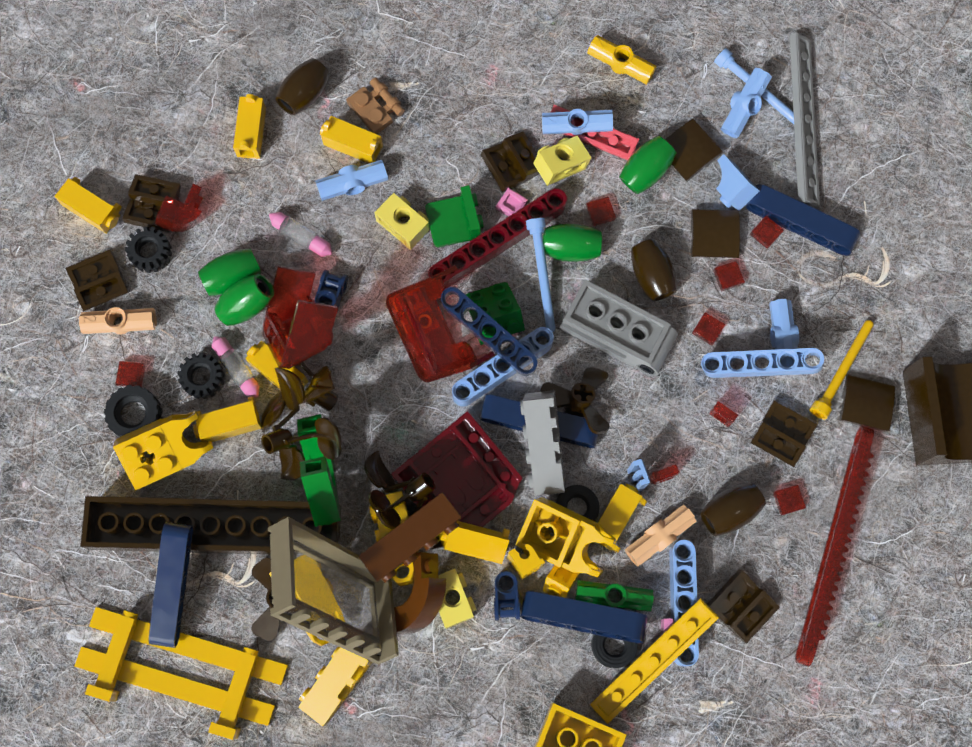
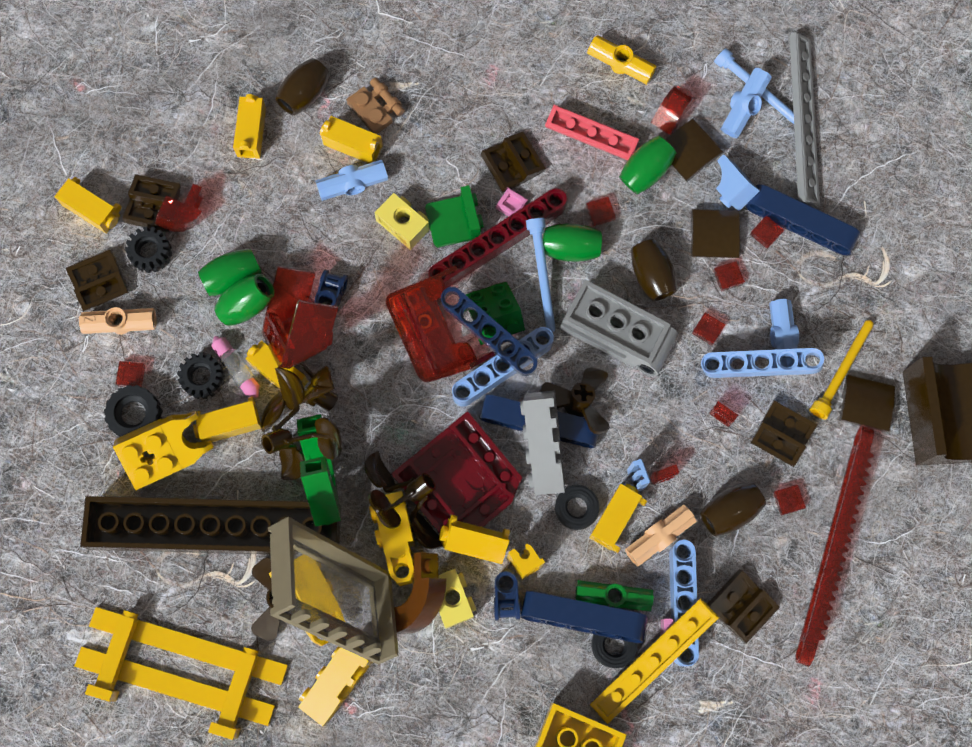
(170, 584): dark blue beam -> none
(300, 234): piece -> none
(410, 537): reddish brown brick -> none
(554, 169): light yellow brick -> none
(559, 581): yellow bracket -> none
(571, 539): yellow brick -> none
(593, 122): light blue piece -> none
(673, 109): none -> clear red brick

